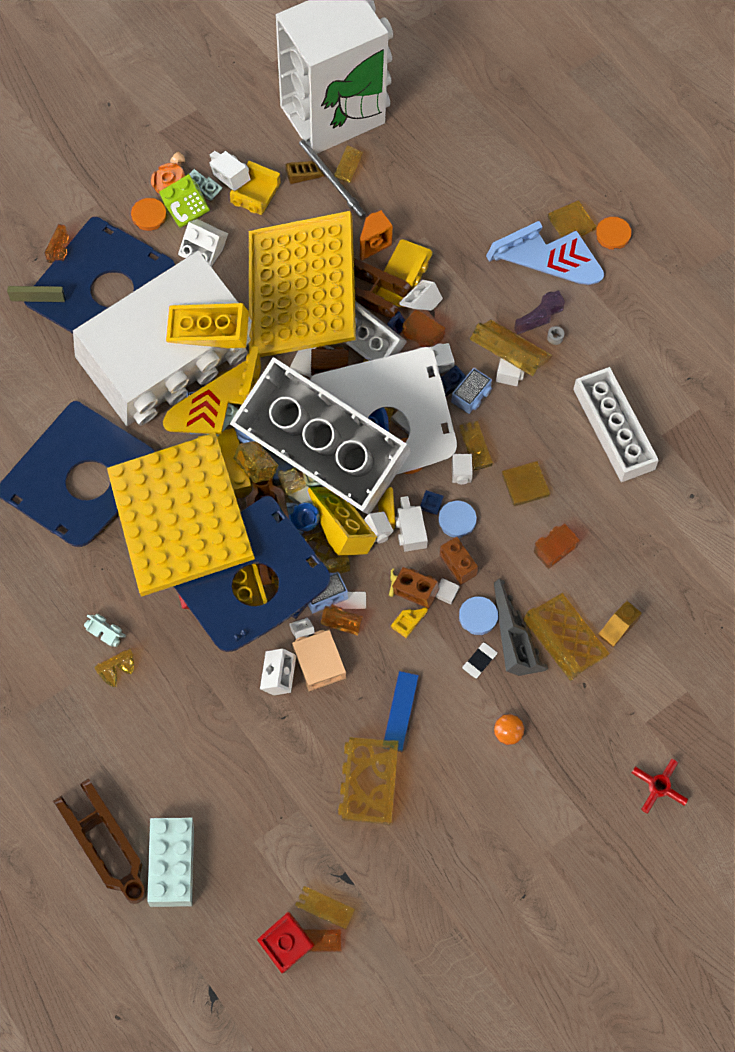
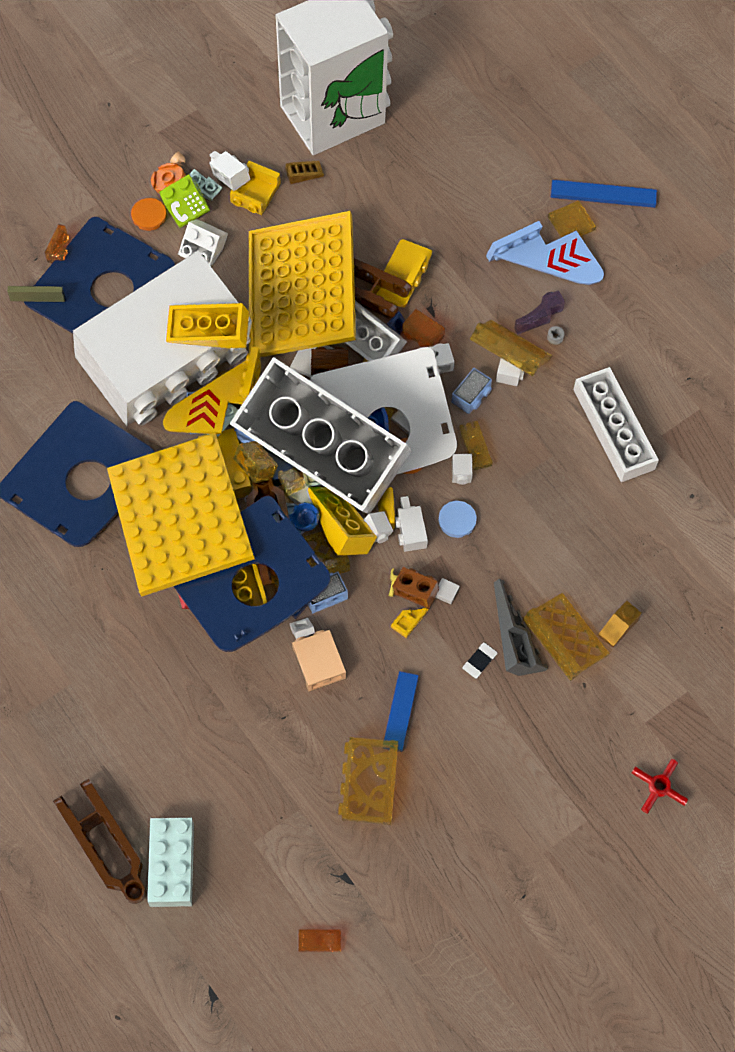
(107, 668): clear yellow tile -> none
(111, 632): light aqua hinge -> none
(278, 672): white brick -> none
(285, 942): red tile -> none
(325, 908): clear yellow hinge -> none
(341, 620): clear orange hinge -> none
(348, 164): clear yellow slope -> none
(351, 201): flat silver bar -> none
(355, 600): white sticker -> none
(375, 235): orange slope -> none
(422, 296): white slope -> none
(431, 502): dark blue plate -> none
(452, 380): dark blue slope -> none
(458, 560): dark orange brick -> none
(478, 615): light blue tile -> none
(509, 729): orange hair -> none
(525, 483): clear yellow tile -> none
(556, 545): clear orange brick -> none
(603, 193): none -> blue tile
(613, 232): orange tile -> none

